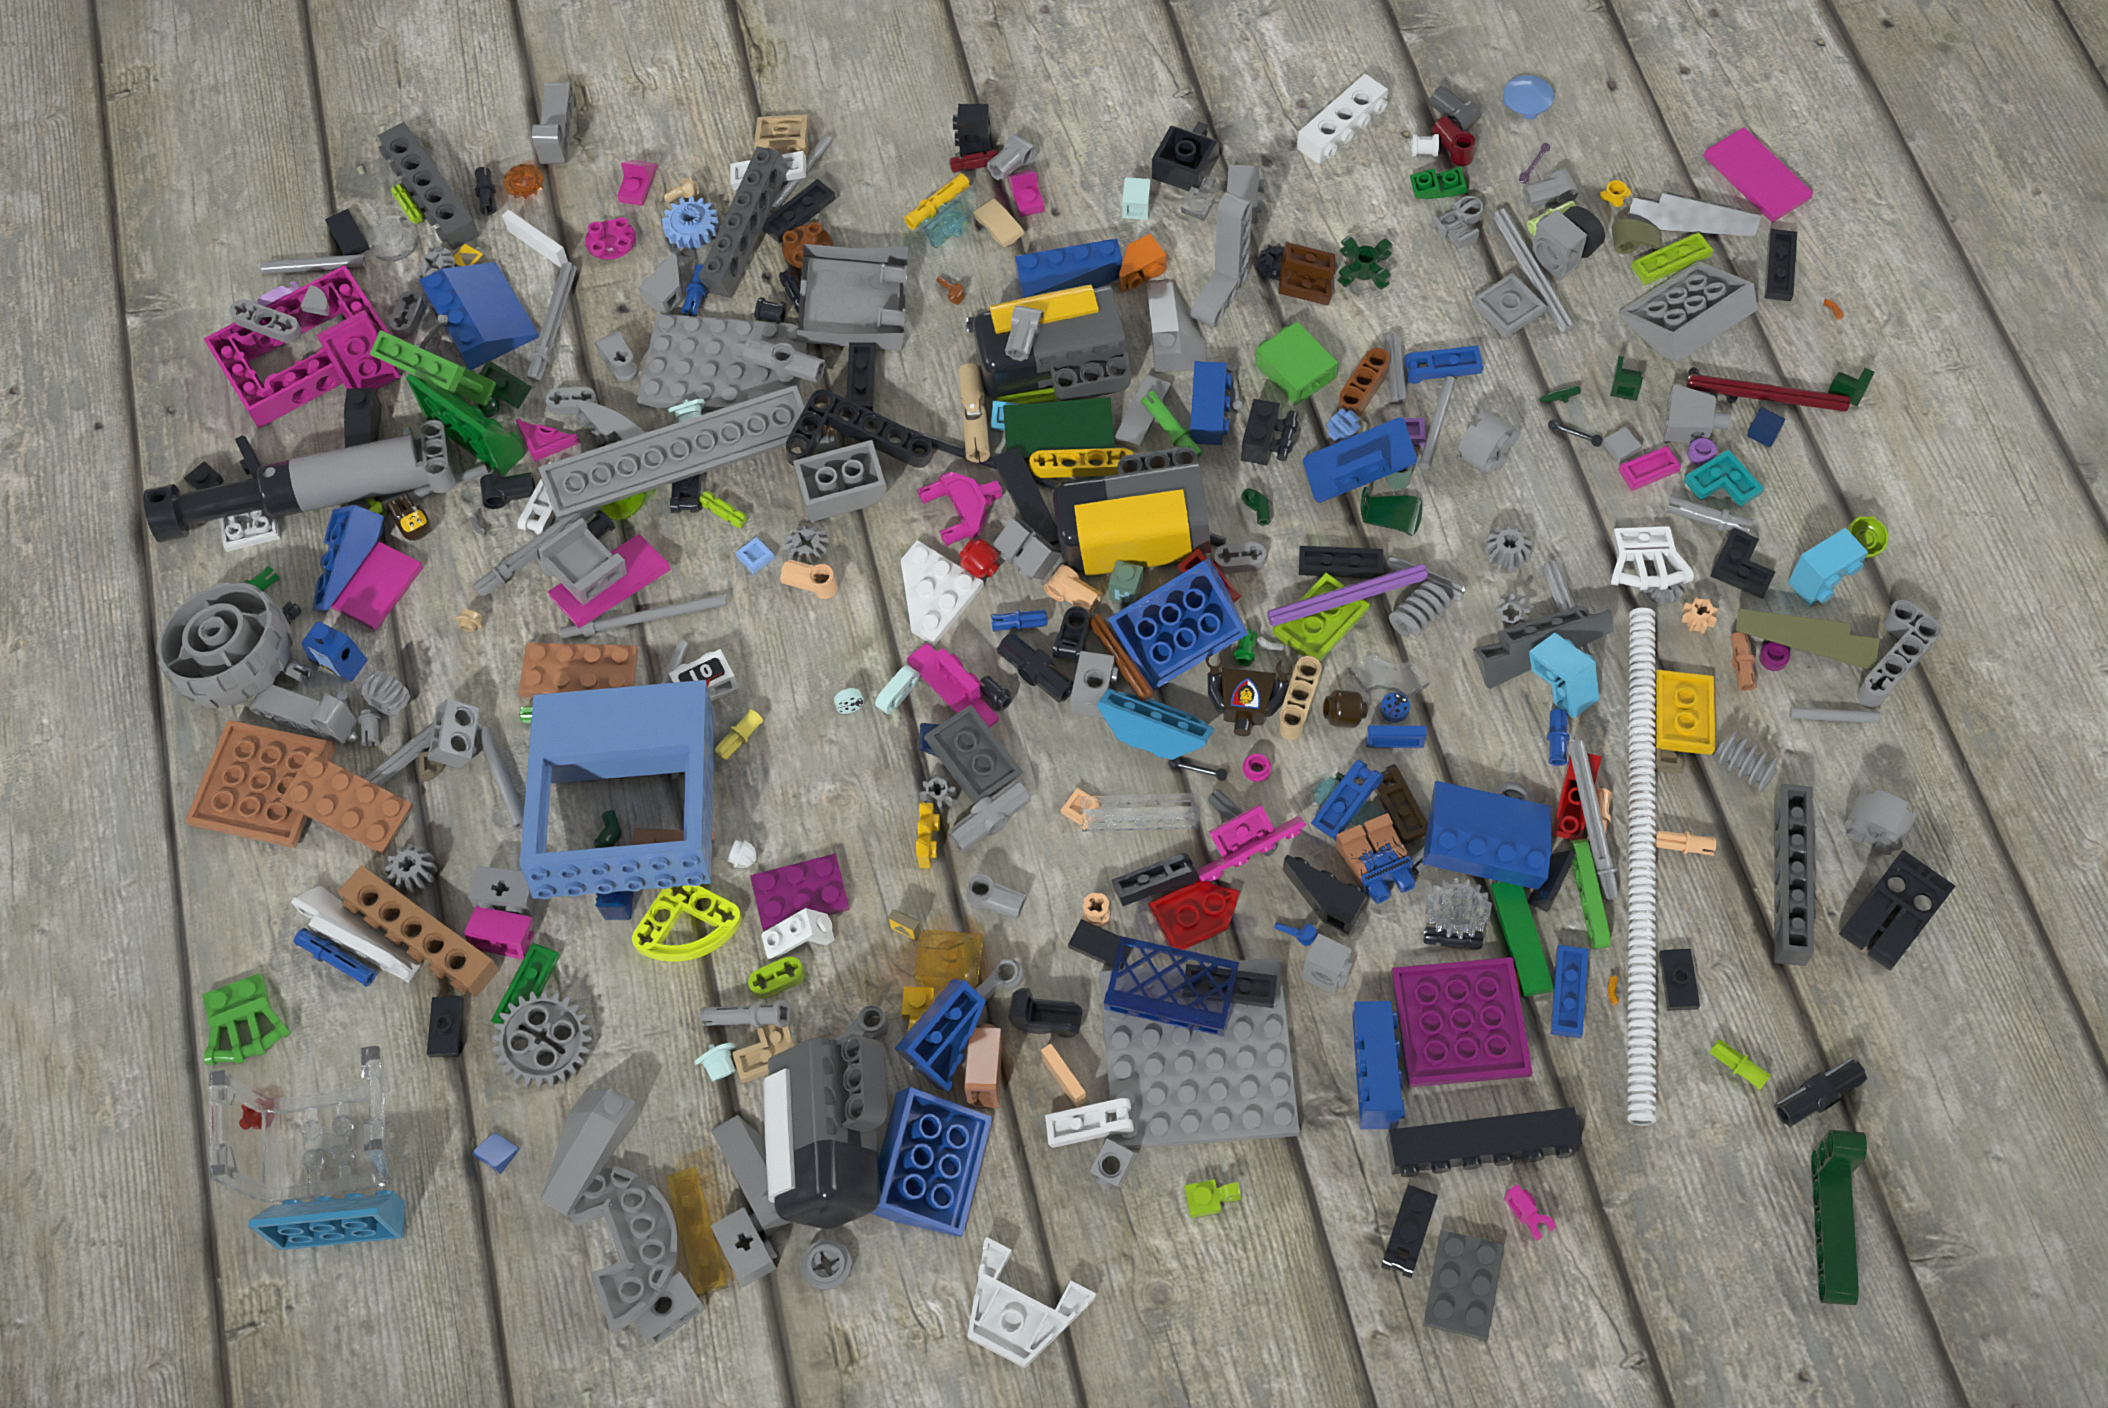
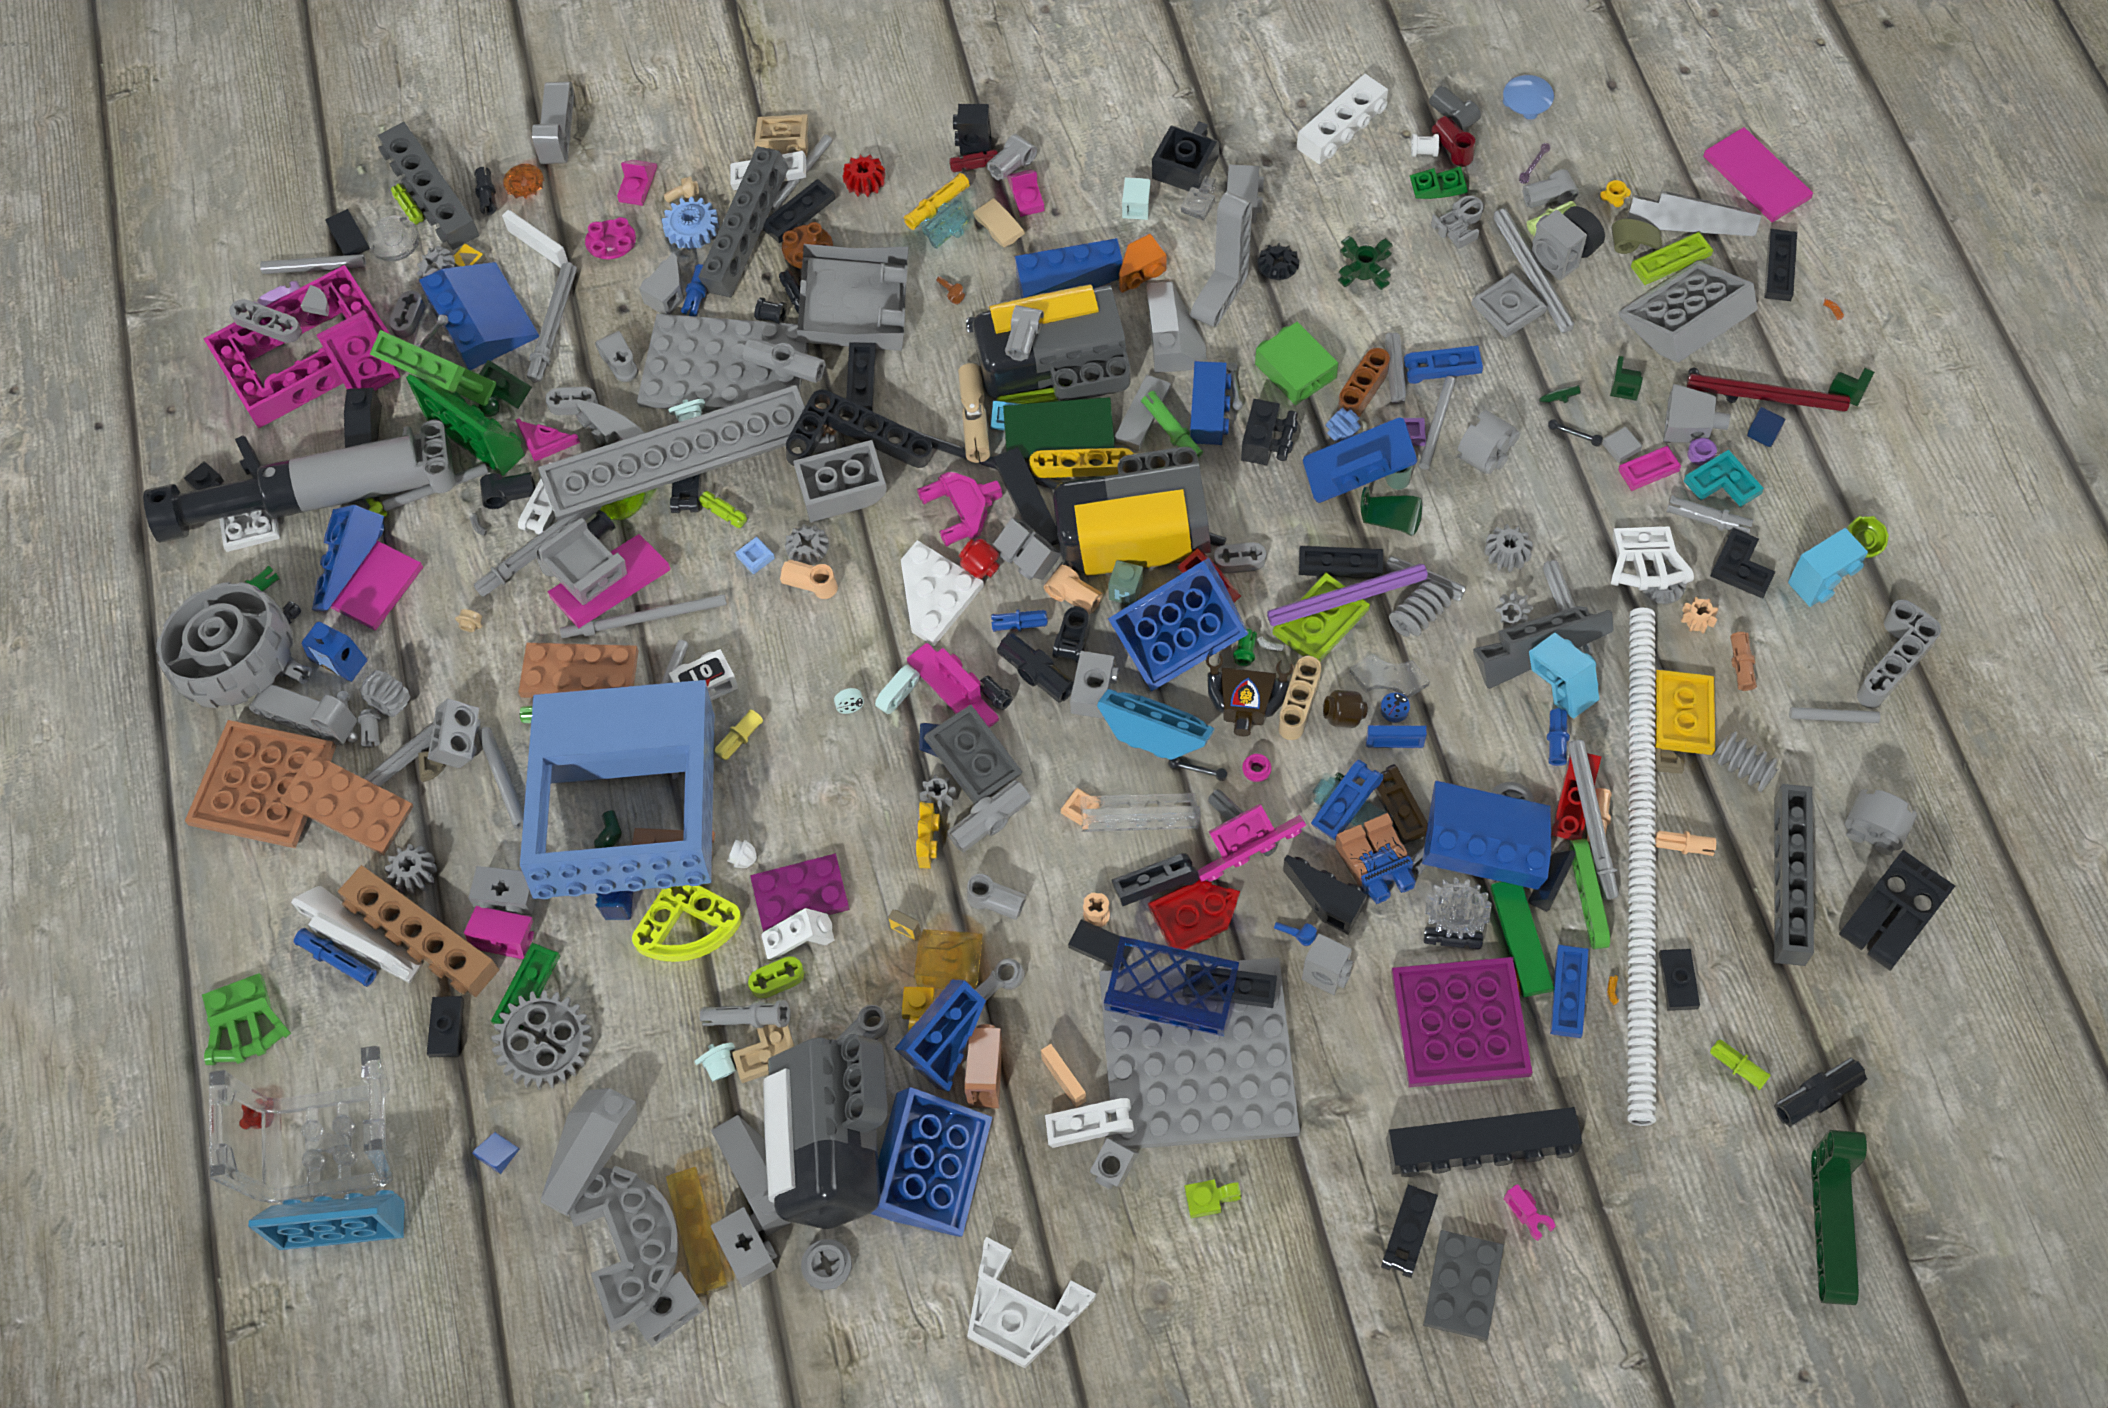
(410, 519): dark brown piece -> none
(864, 175): none -> red gear
(1044, 1016): black animal -> none
(1121, 657): dark orange axle -> none
(1259, 504): dark green arm -> none
(1306, 273): reddish brown slope -> none
(1377, 1065): blue wedge -> none
(1774, 656): magenta tile -> none
(1811, 635): olive wedge -> none

